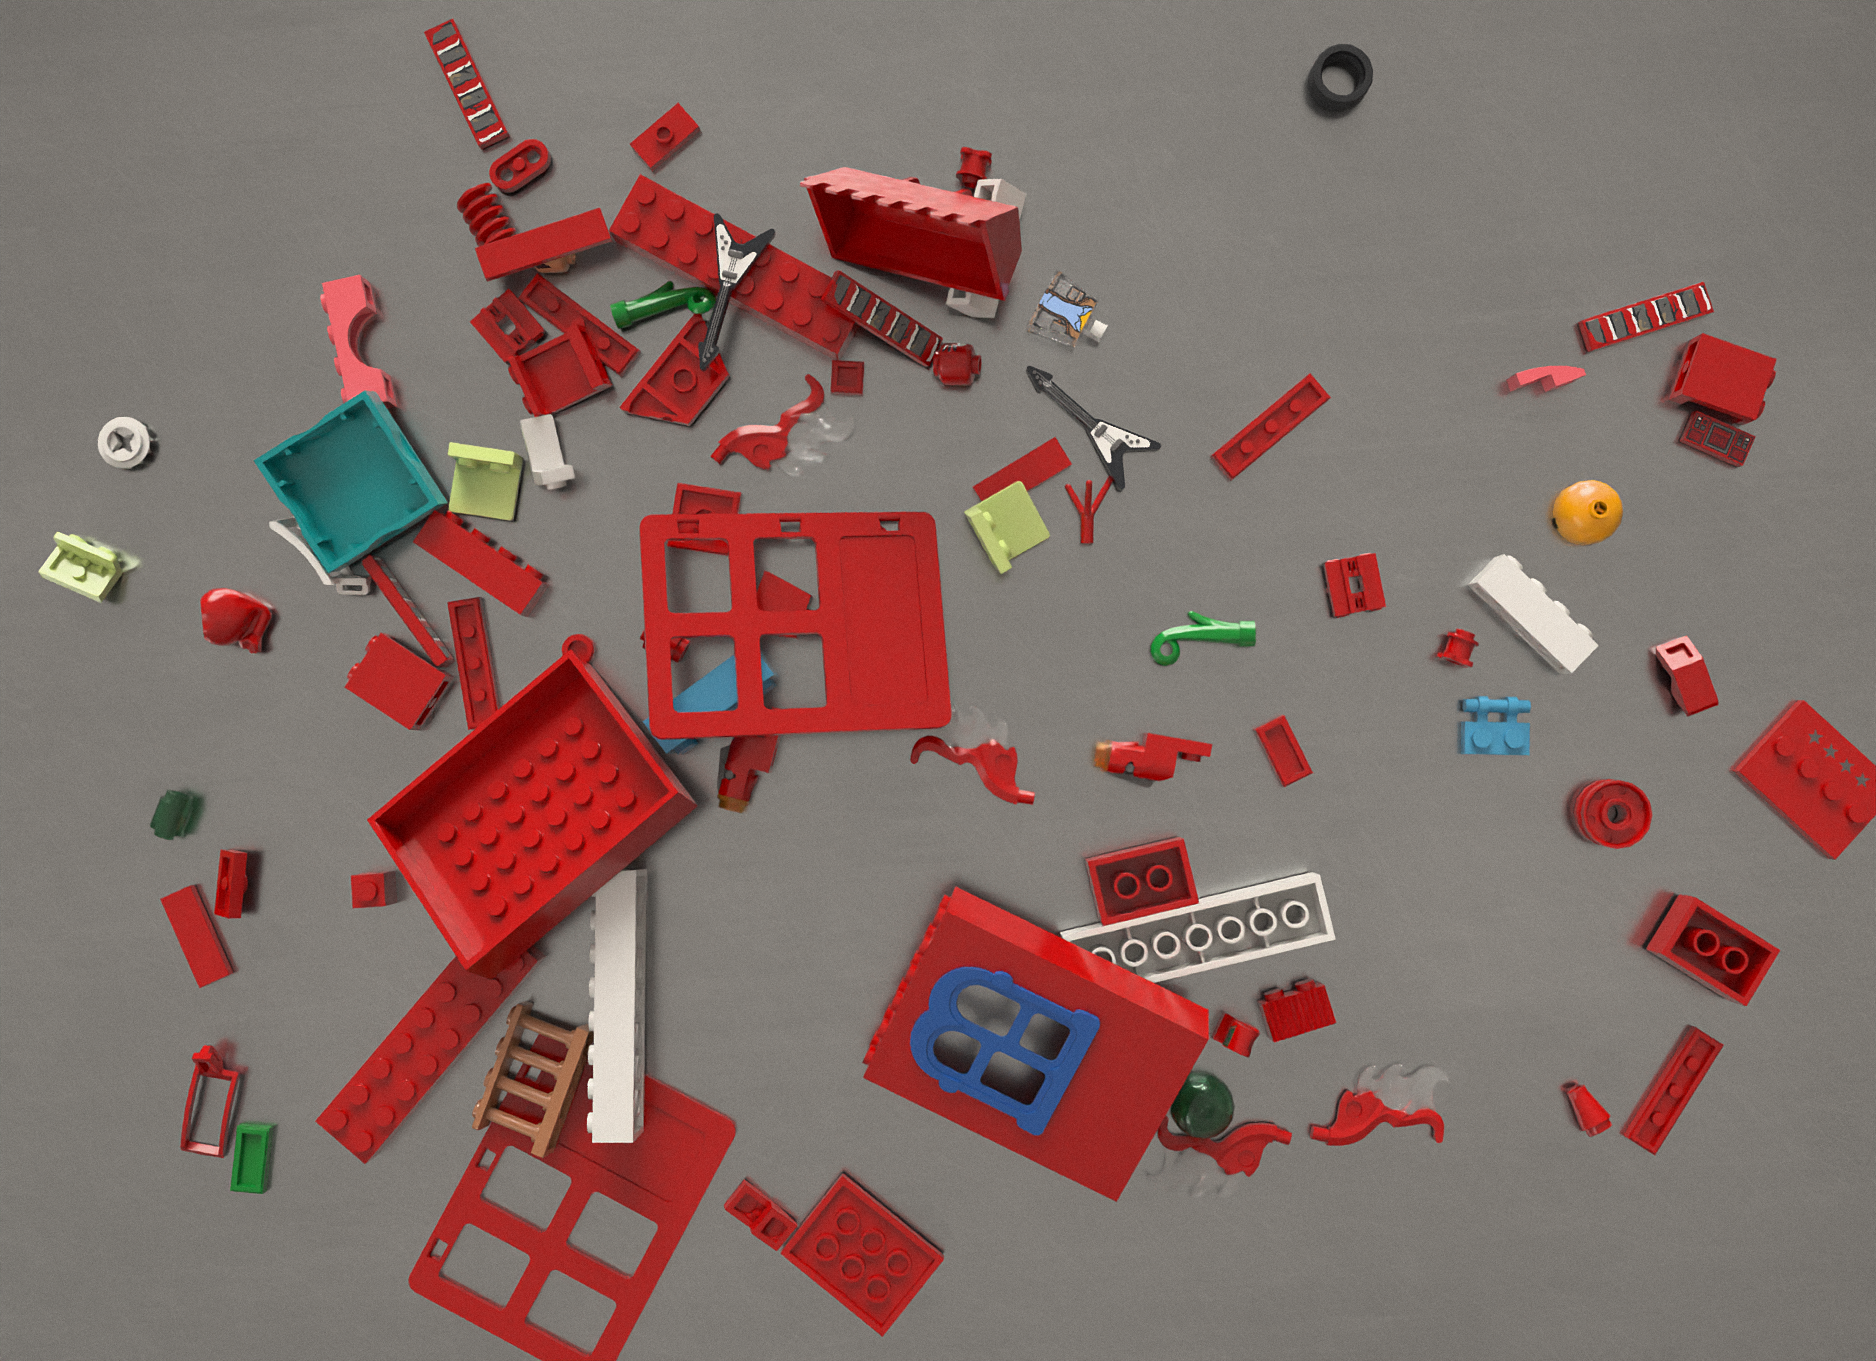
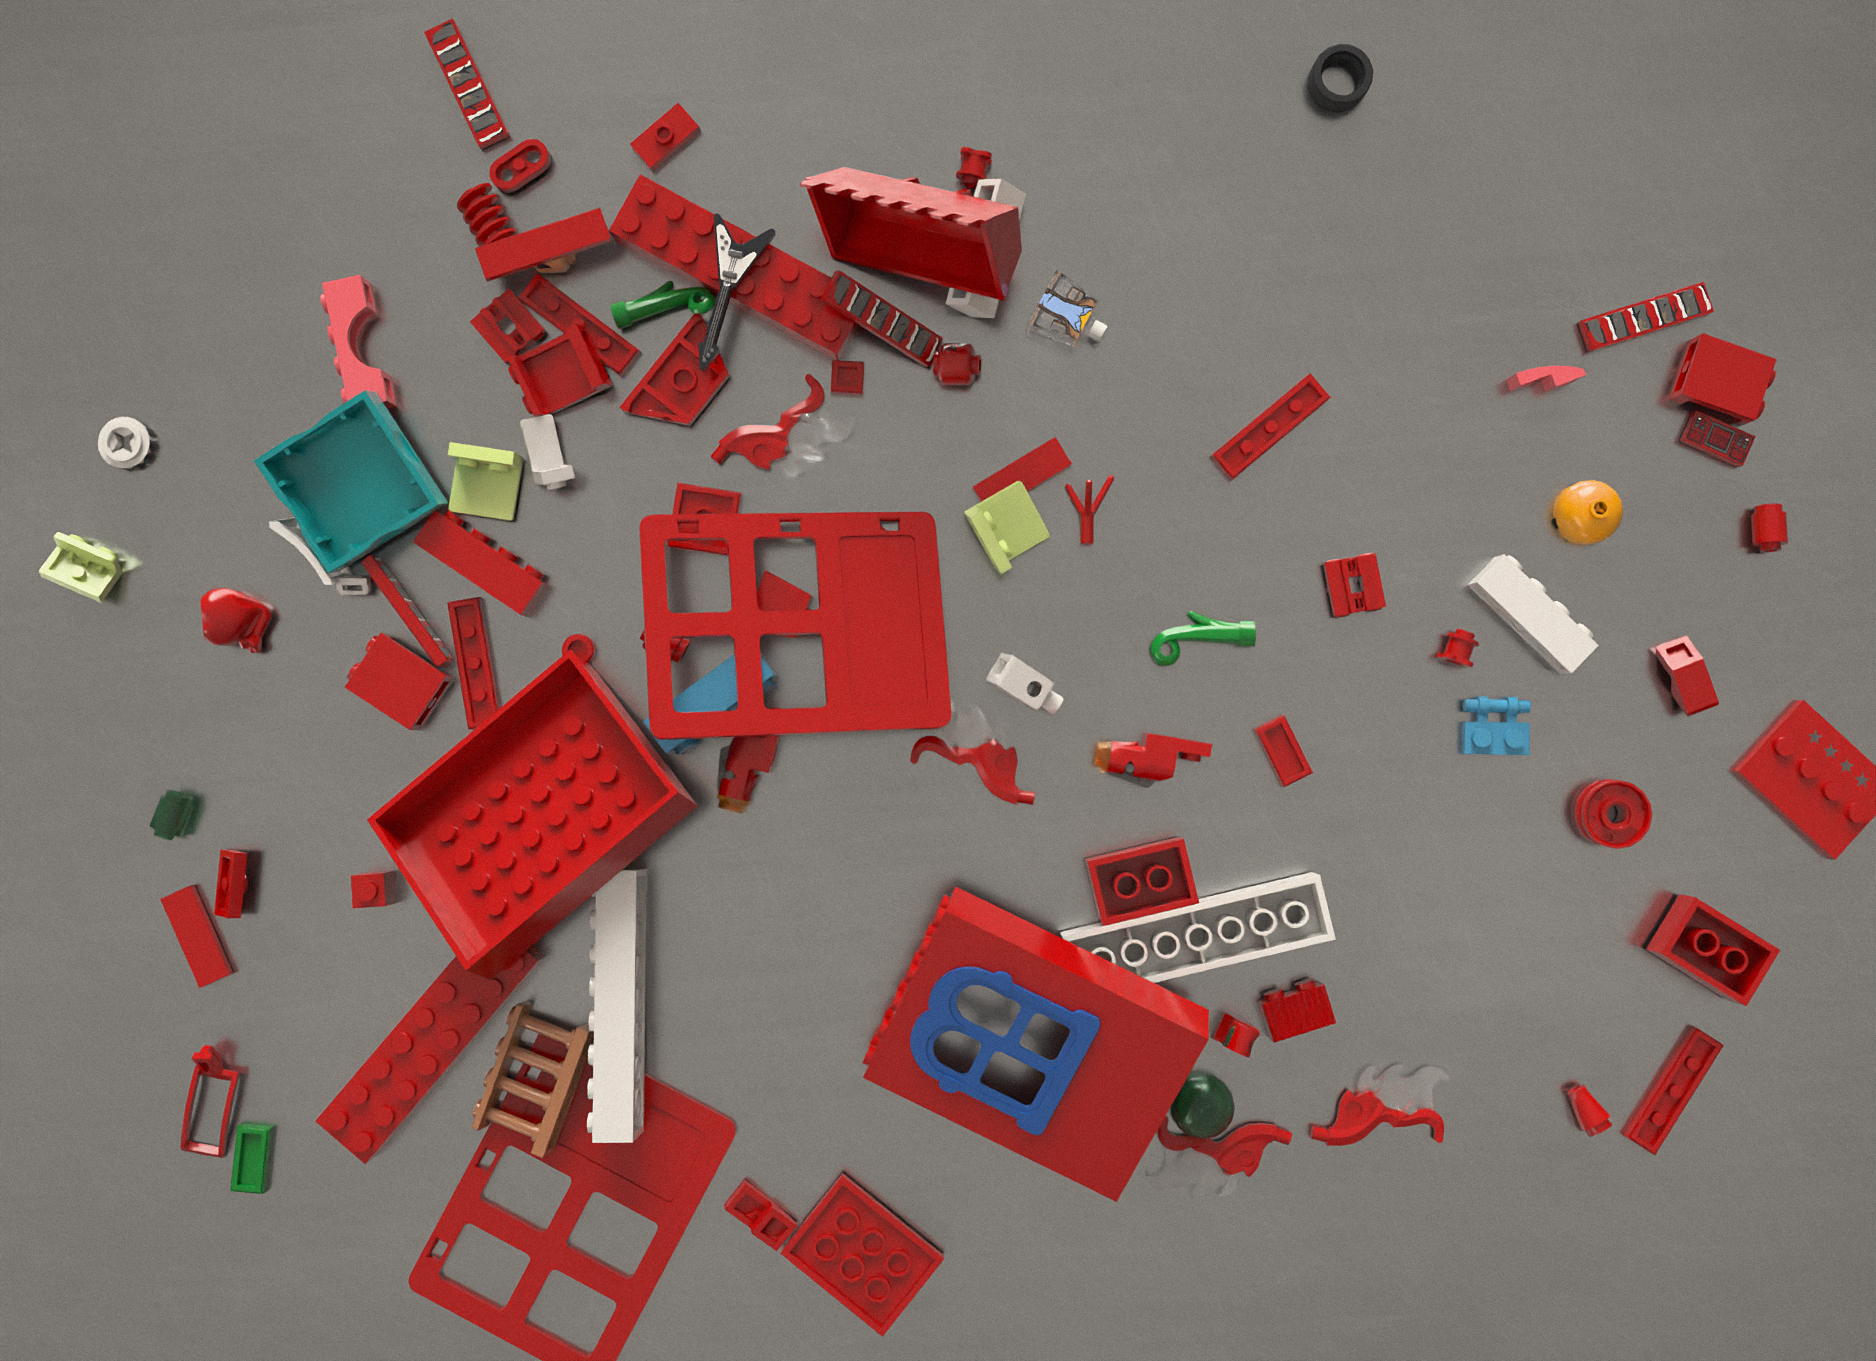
(1013, 678): none -> white torso
(1107, 438): black piece -> none
(1769, 527): none -> red brick

